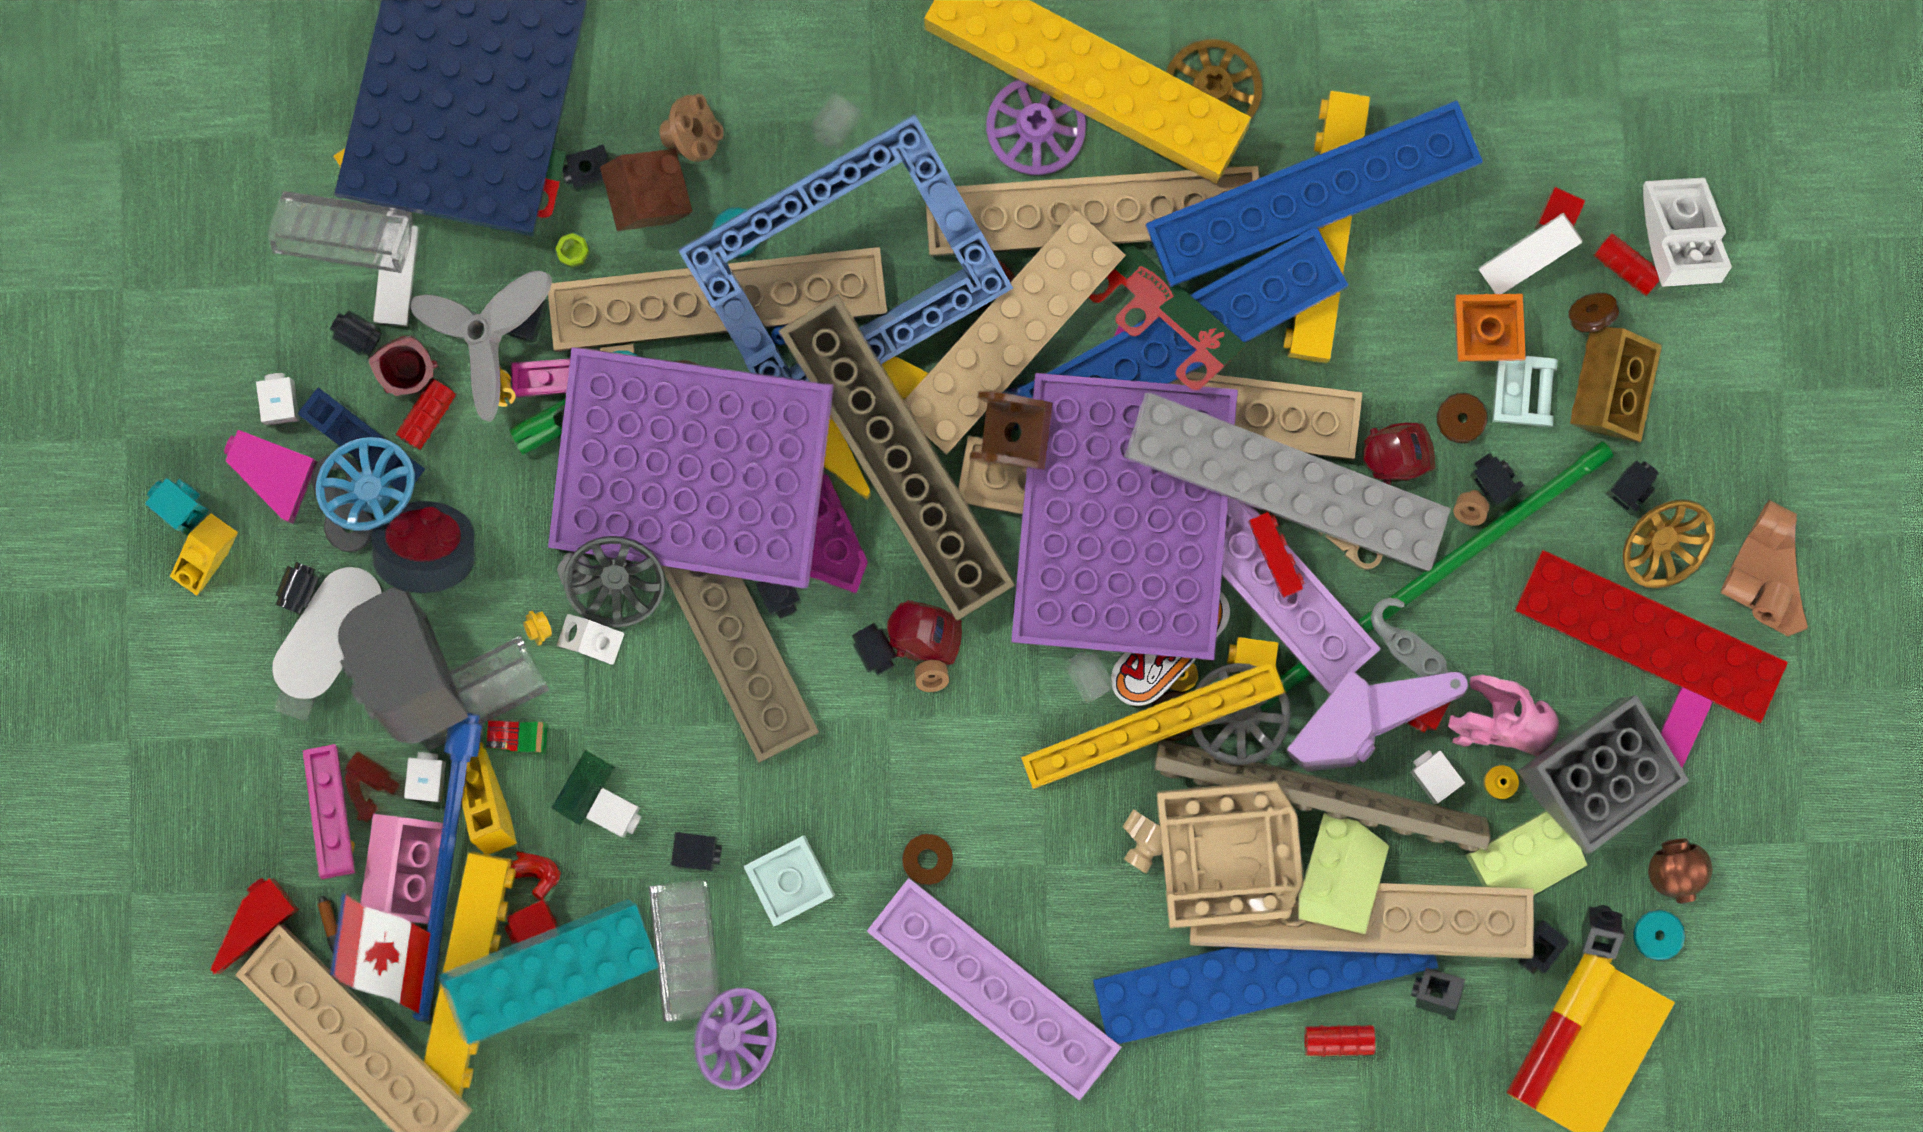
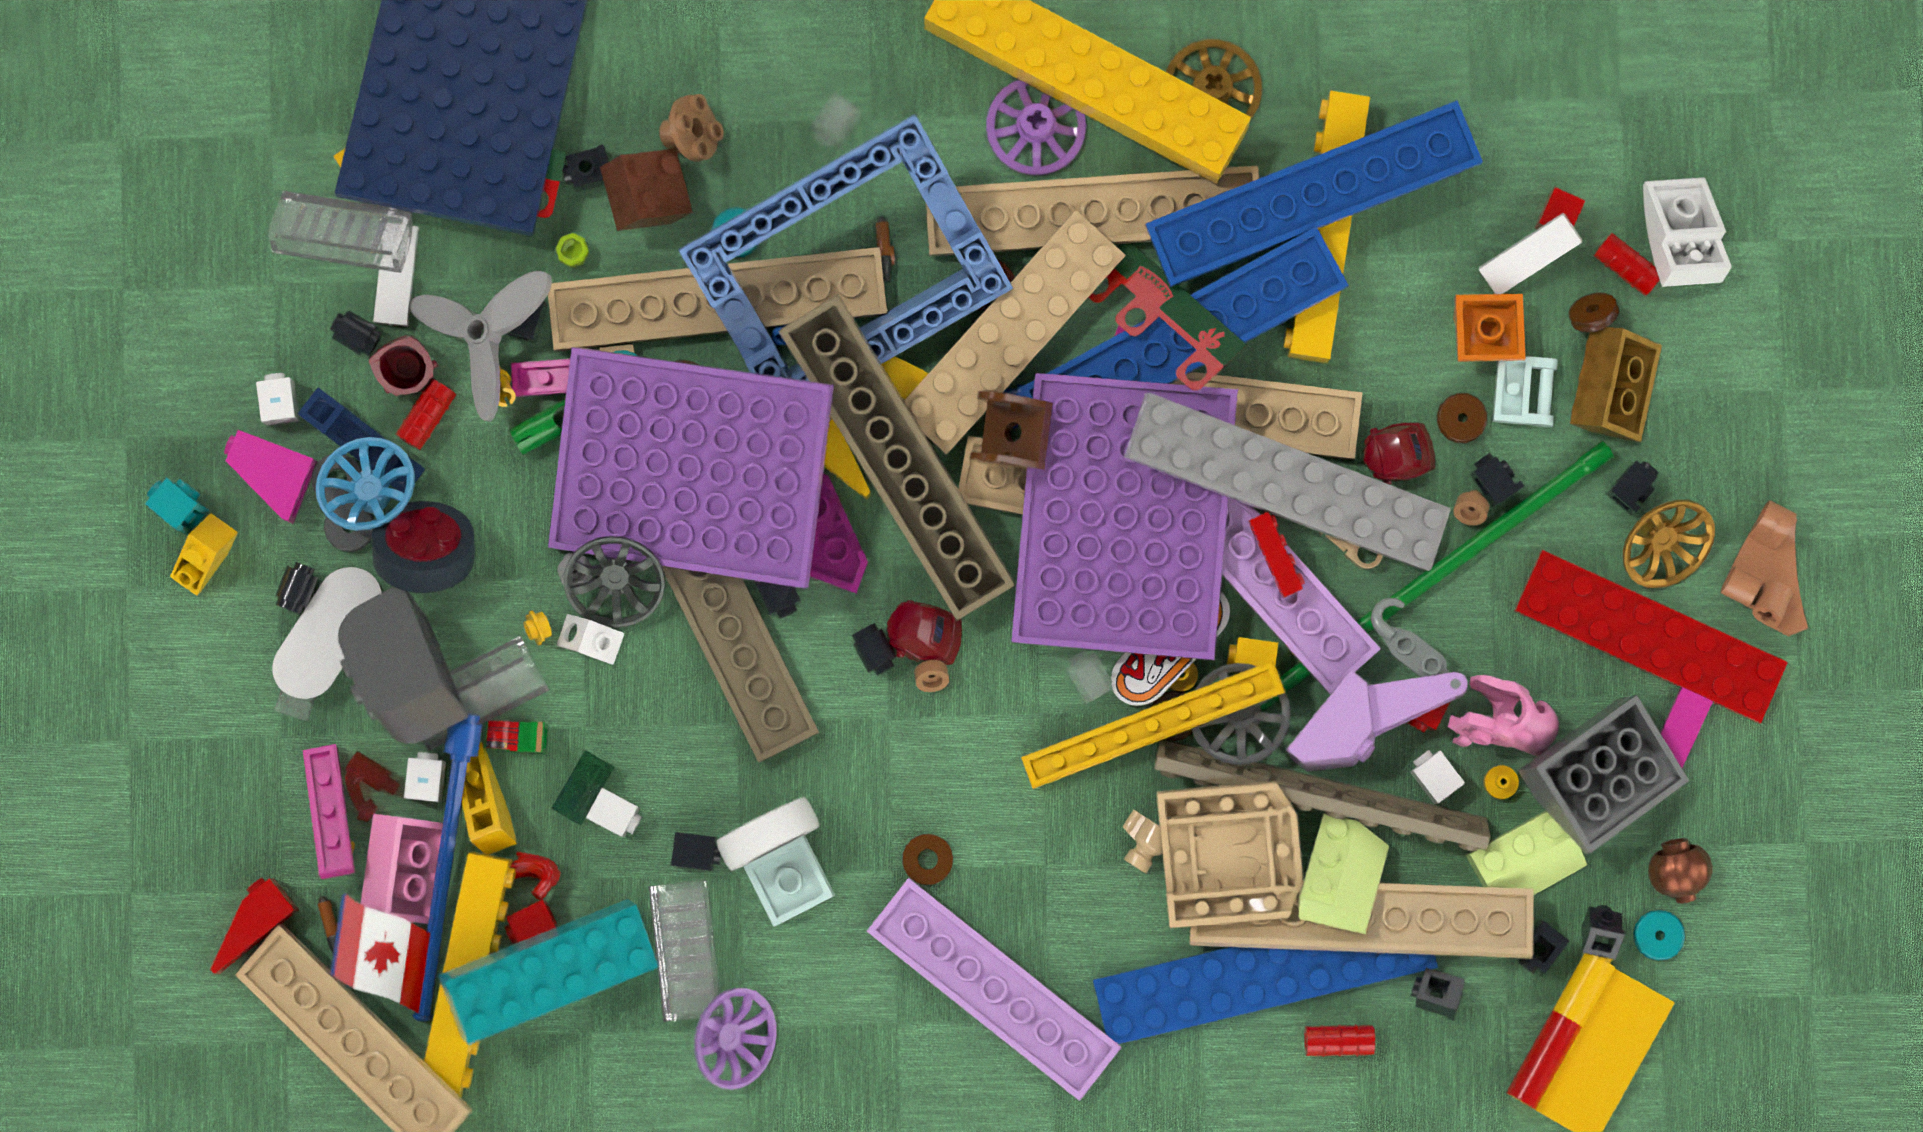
(767, 833): none -> white piece
(887, 251): none -> dark orange piece

